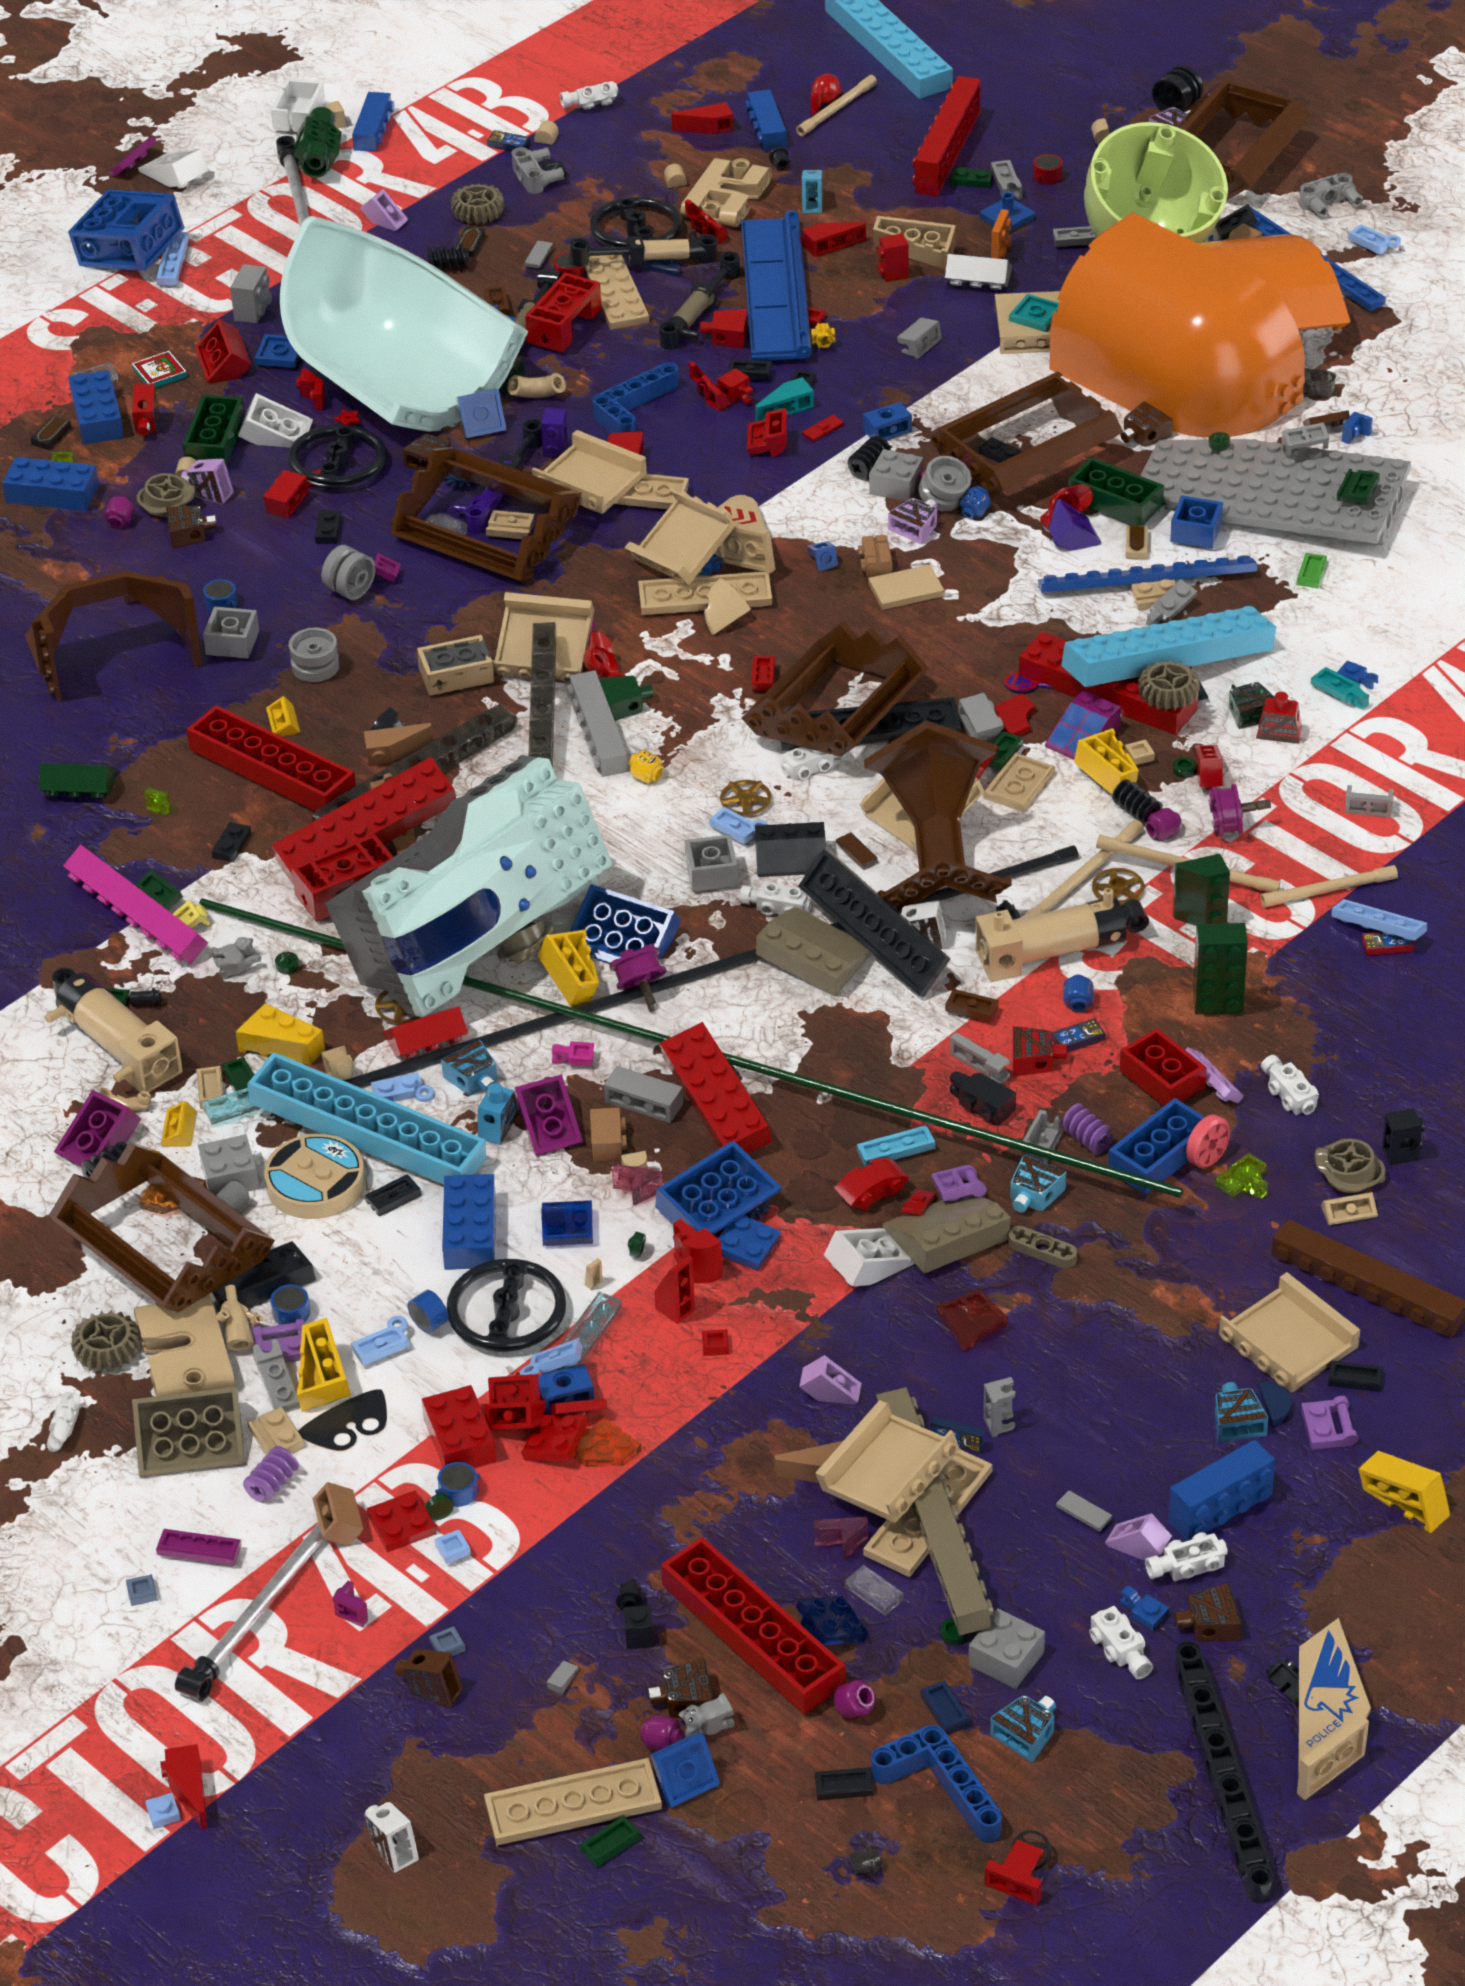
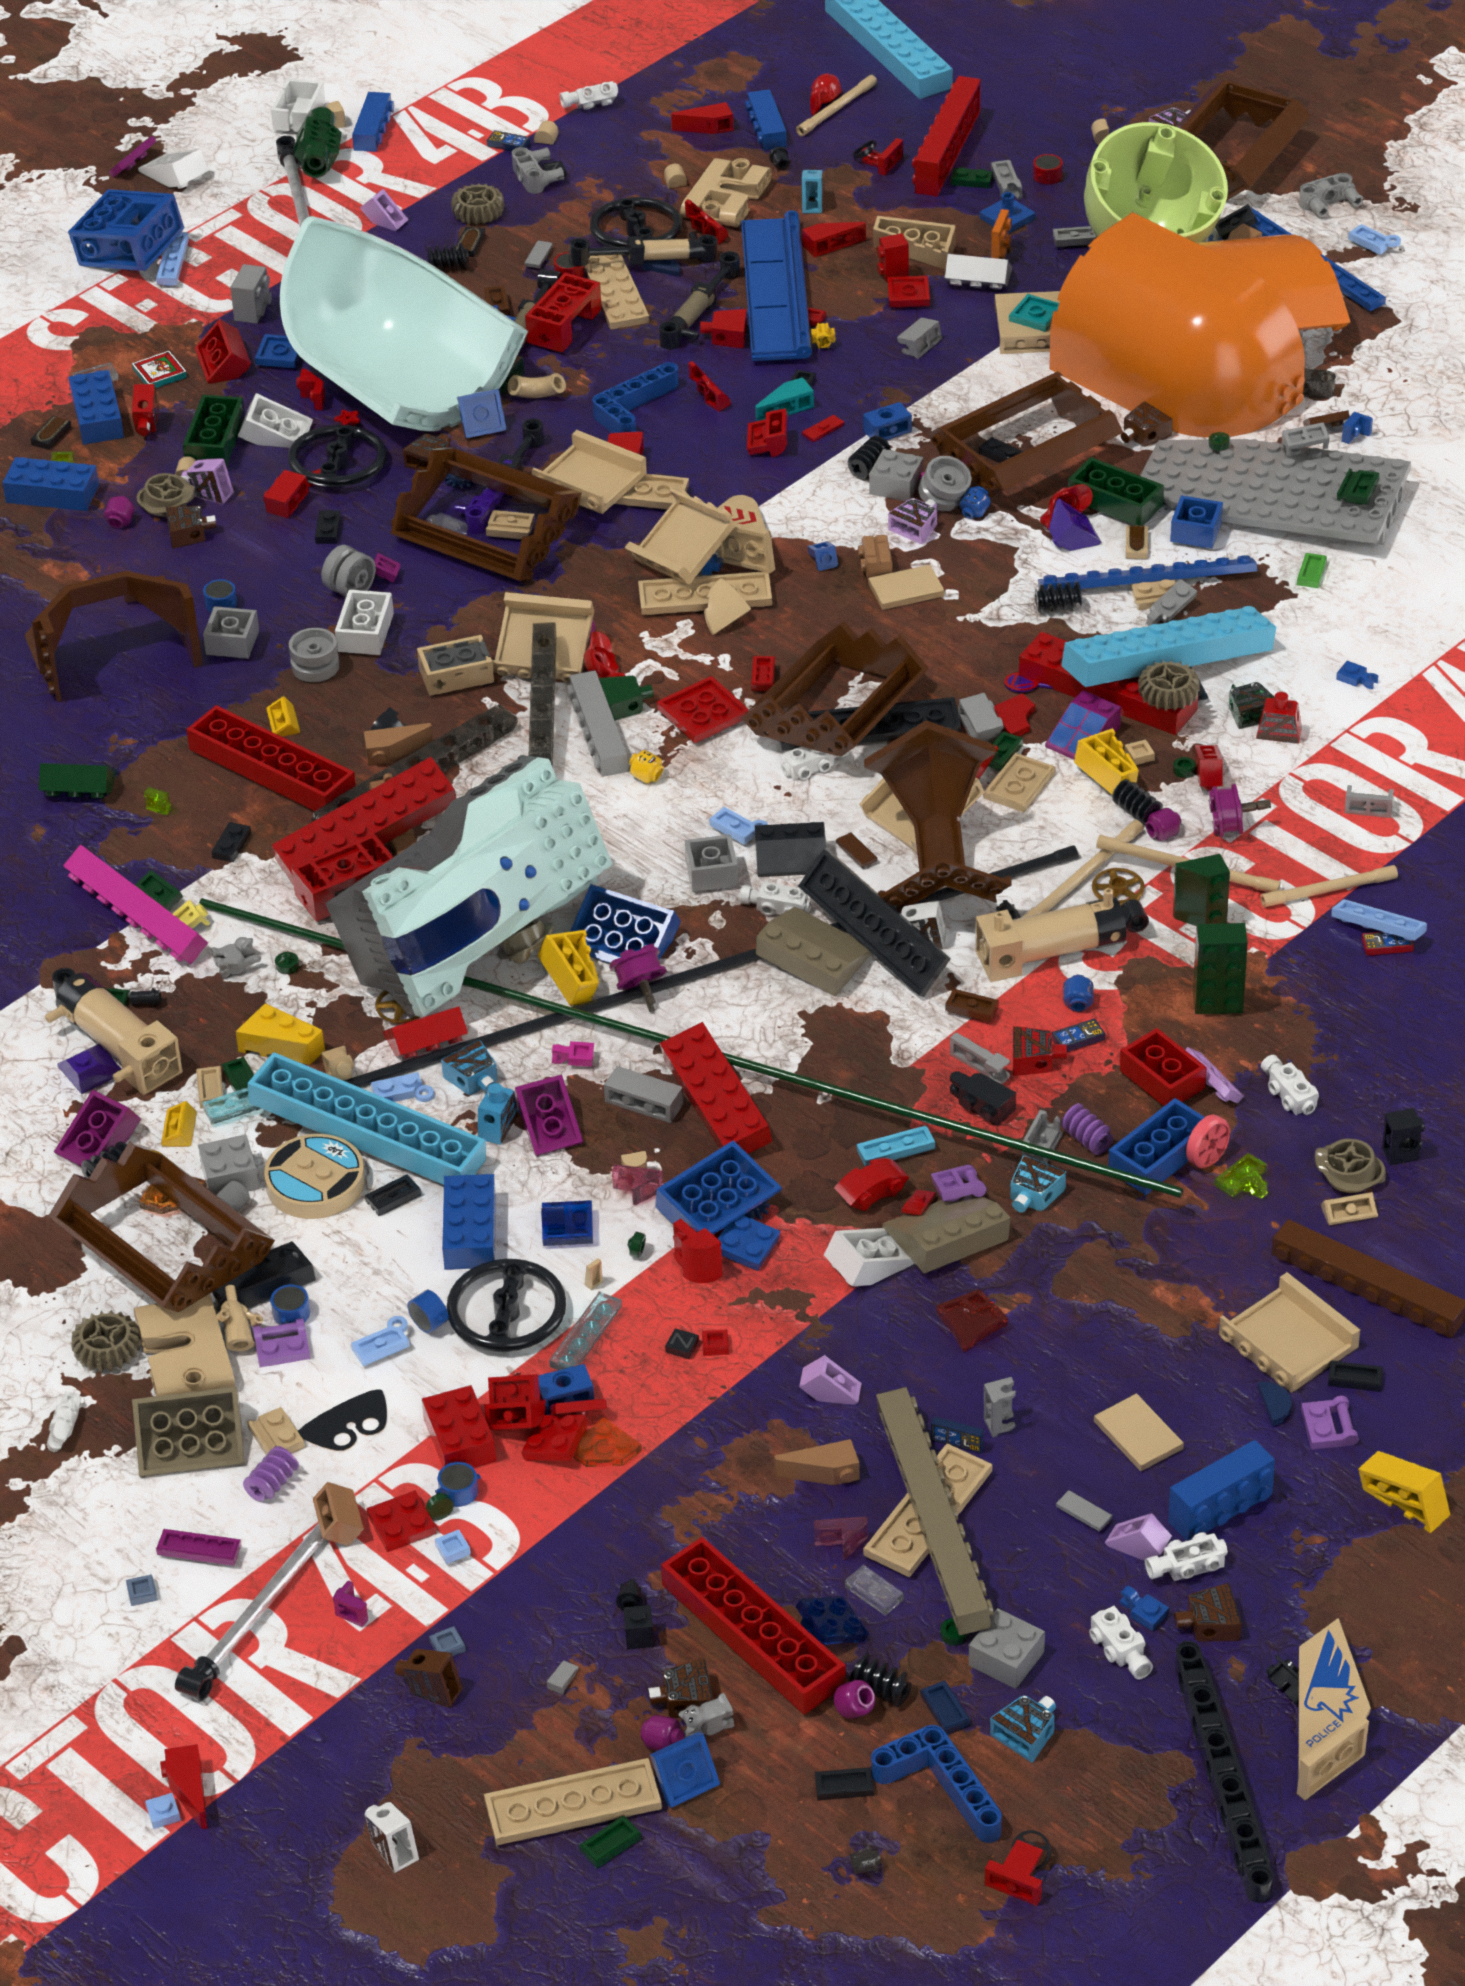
(89, 1068): none -> dark purple slope
(140, 1102): tan arm -> none
(275, 1376): light grey plate -> none
(320, 1367): yellow wedge -> none
(364, 622): none -> white brick
(554, 432): dark purple brick -> none
(554, 1358): light blue hinge -> none
(606, 1134): medium nougat brick -> none
(676, 1292): red slope -> none
(682, 1343): none -> black tile
(702, 709): none -> red plate
(736, 386): red brick -> none
(747, 797): pearl gold wheel -> none
(754, 369): black plate -> none
(883, 1683): none -> black piece
(884, 161): none -> red piece
(885, 1463): tan panel -> none
(908, 291): none -> red plate
(1058, 596): none -> black piece
(1058, 1254): dark tan beam -> none
(1138, 1432): none -> tan tile
(1177, 89): black wheel -> none
(1239, 1414): torso -> none
(1340, 687): teal hinge -> none

